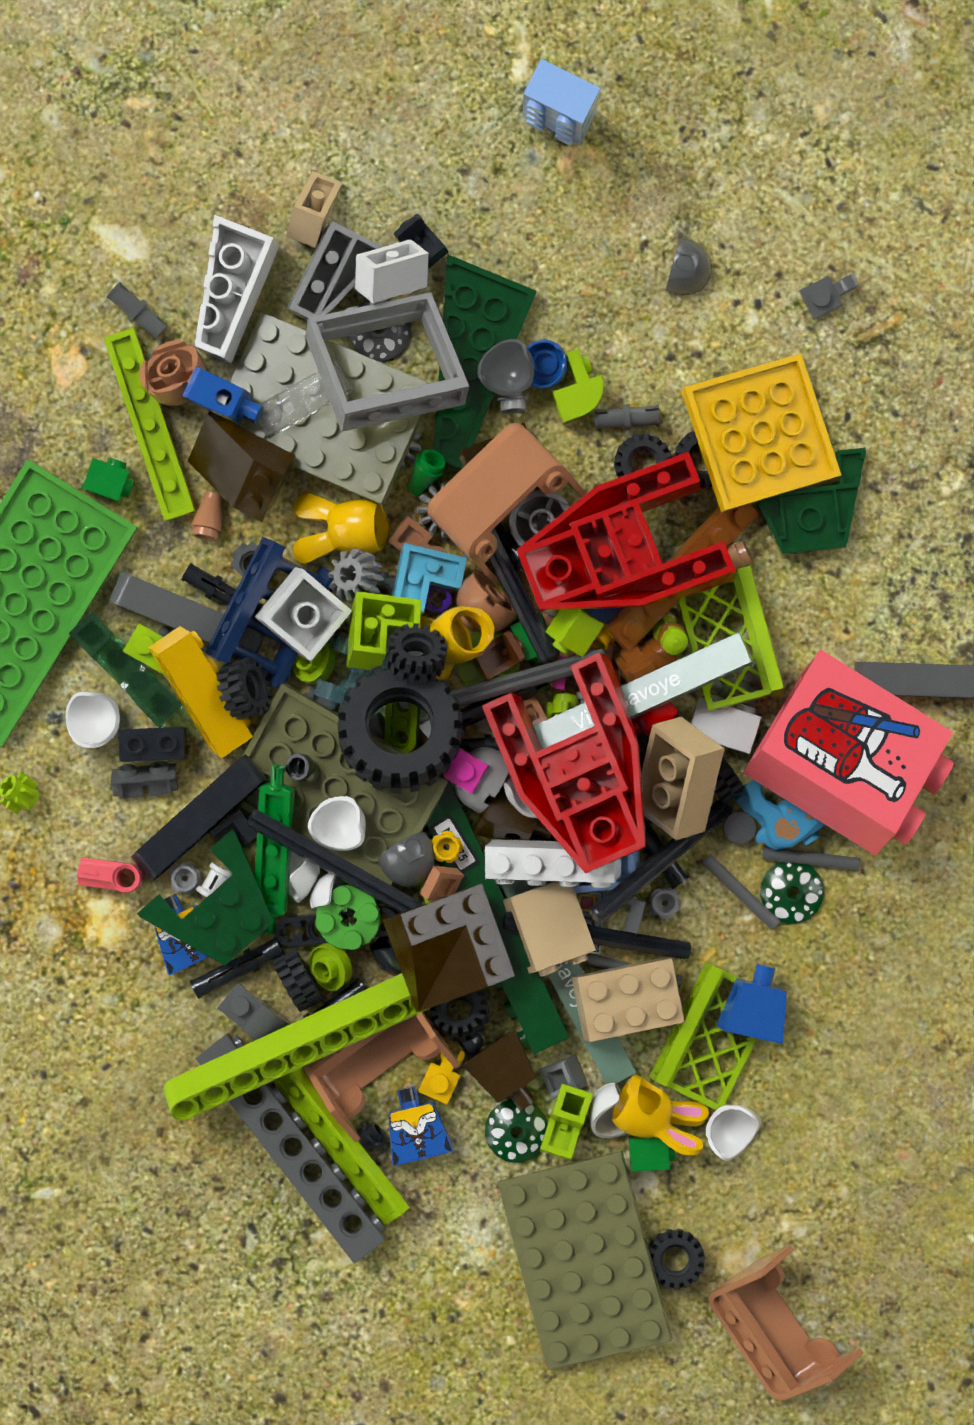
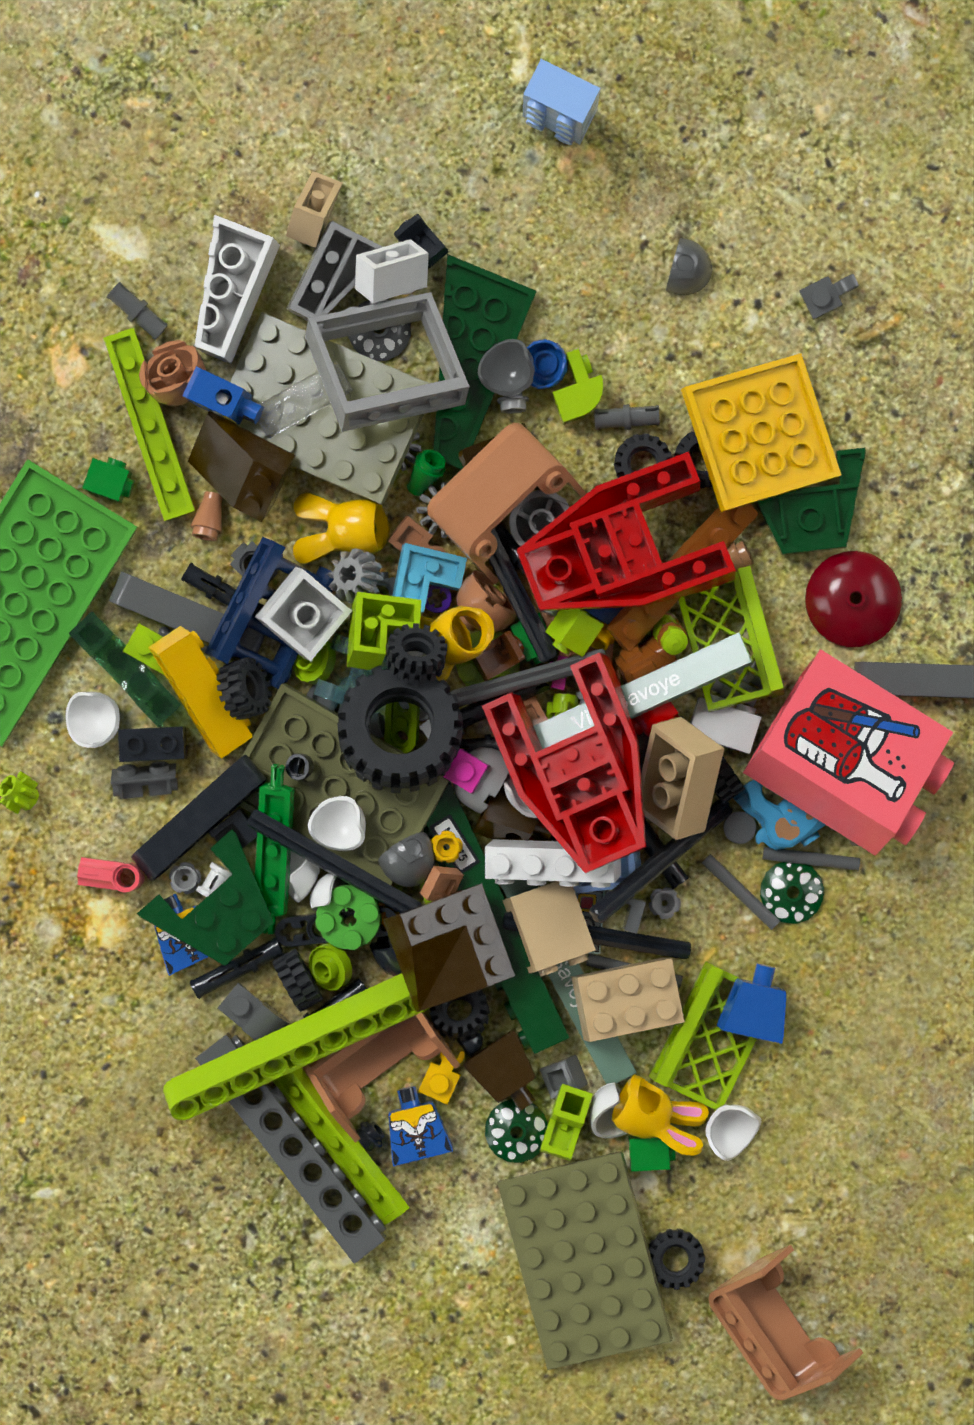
(830, 604): none -> dark red dish

